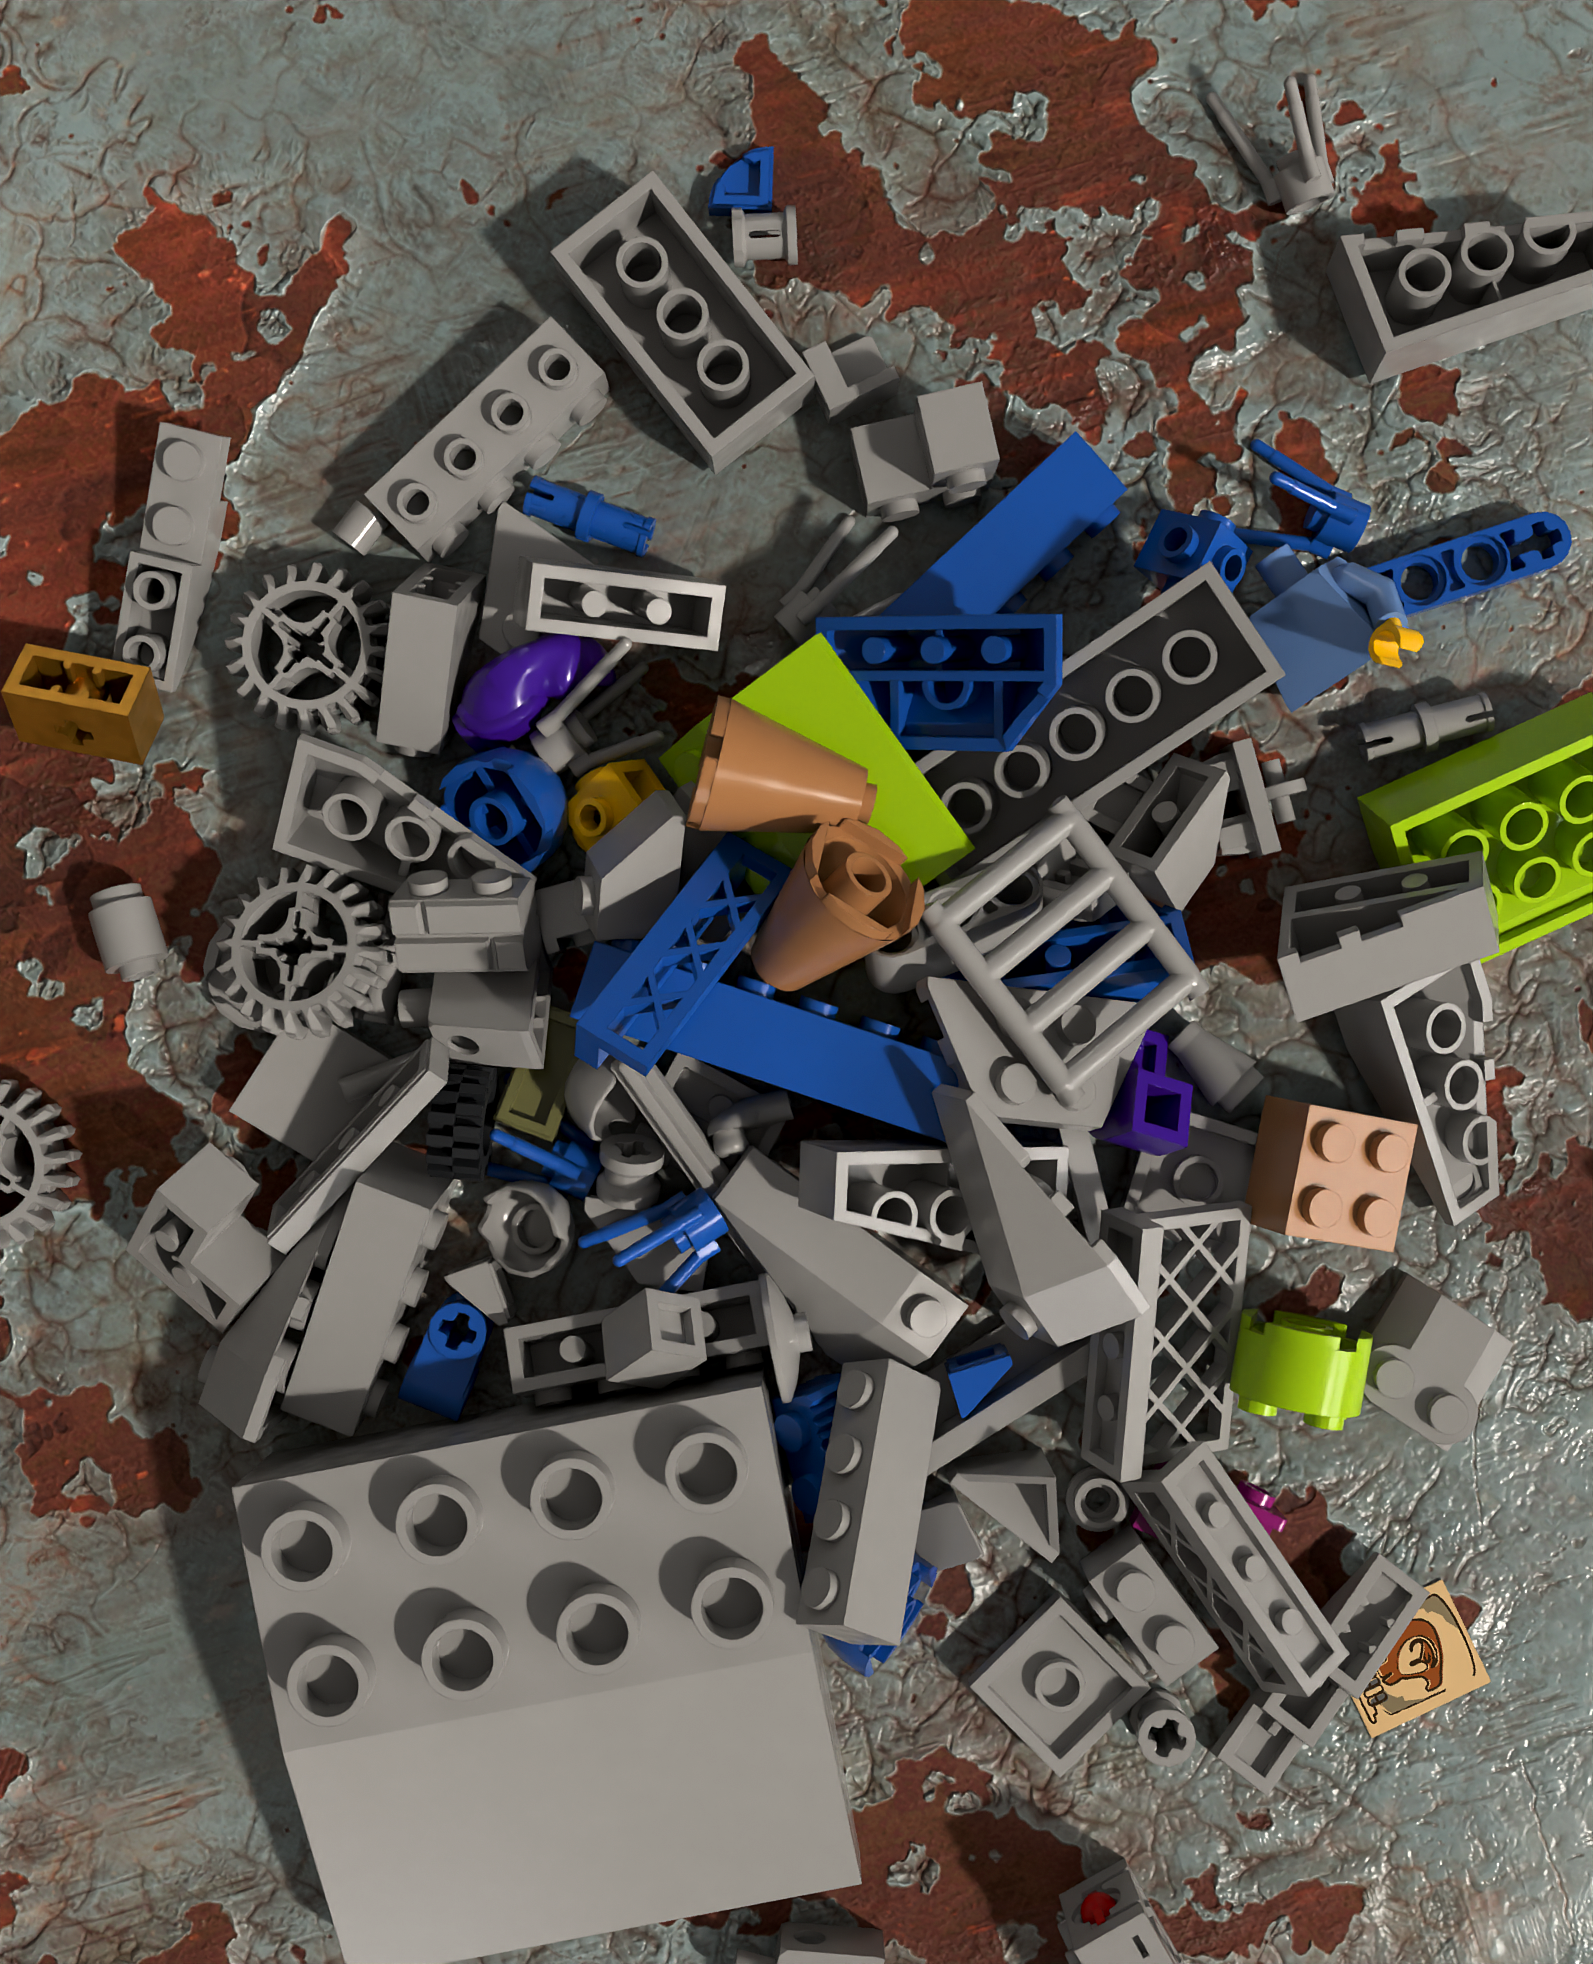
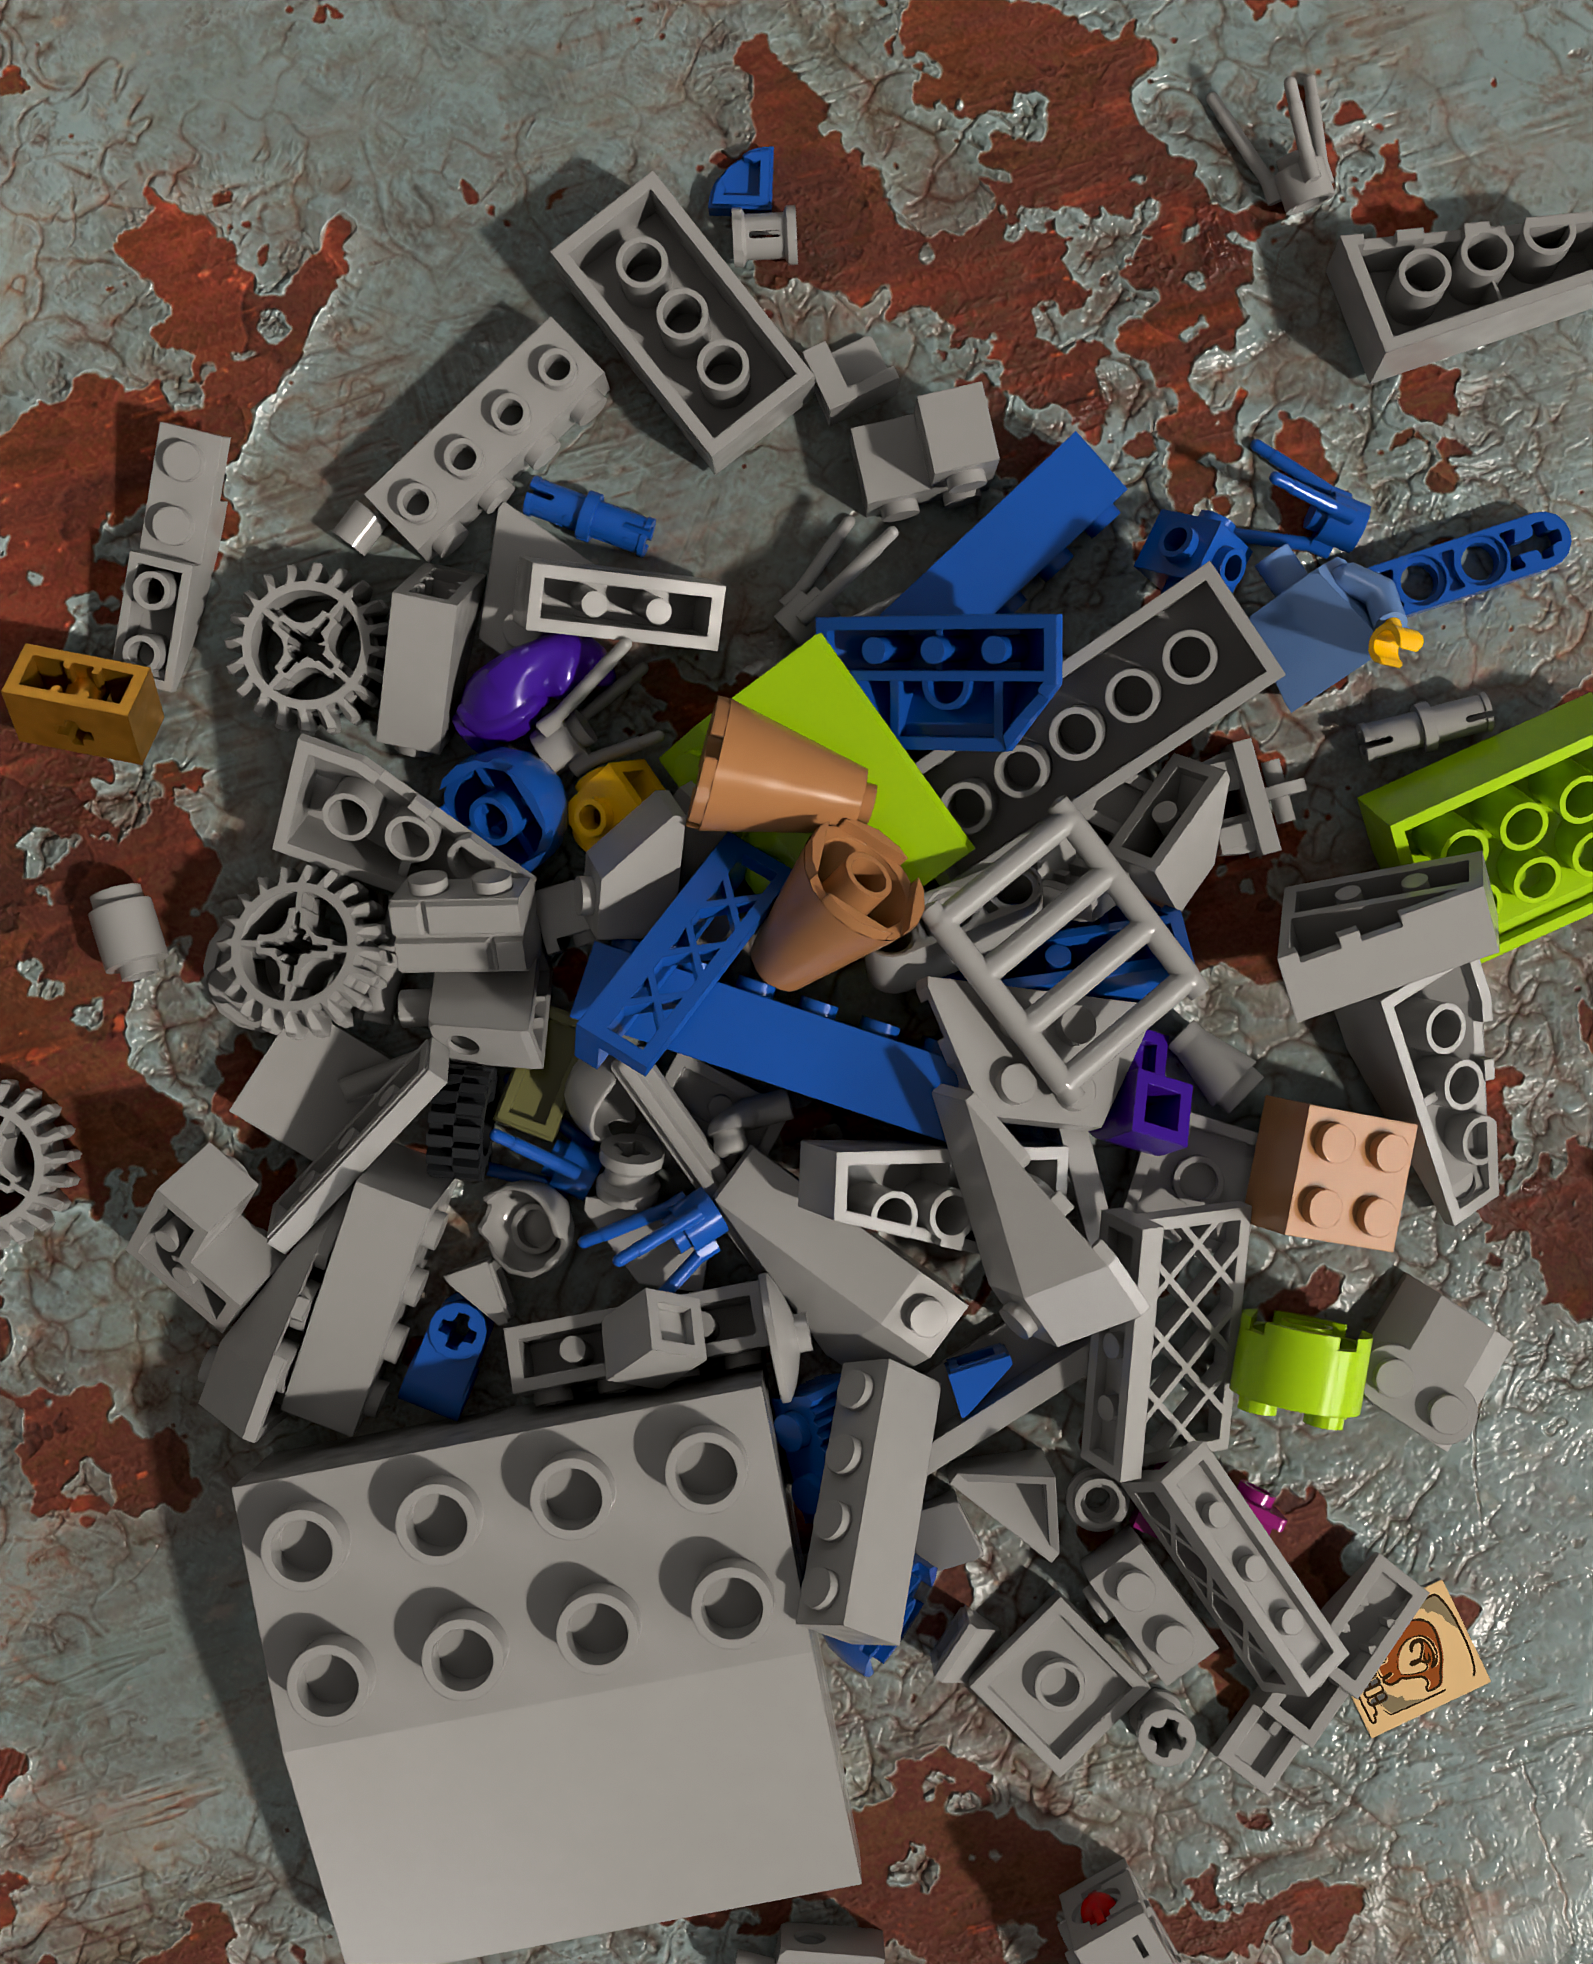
(963, 1646): none -> light grey slope

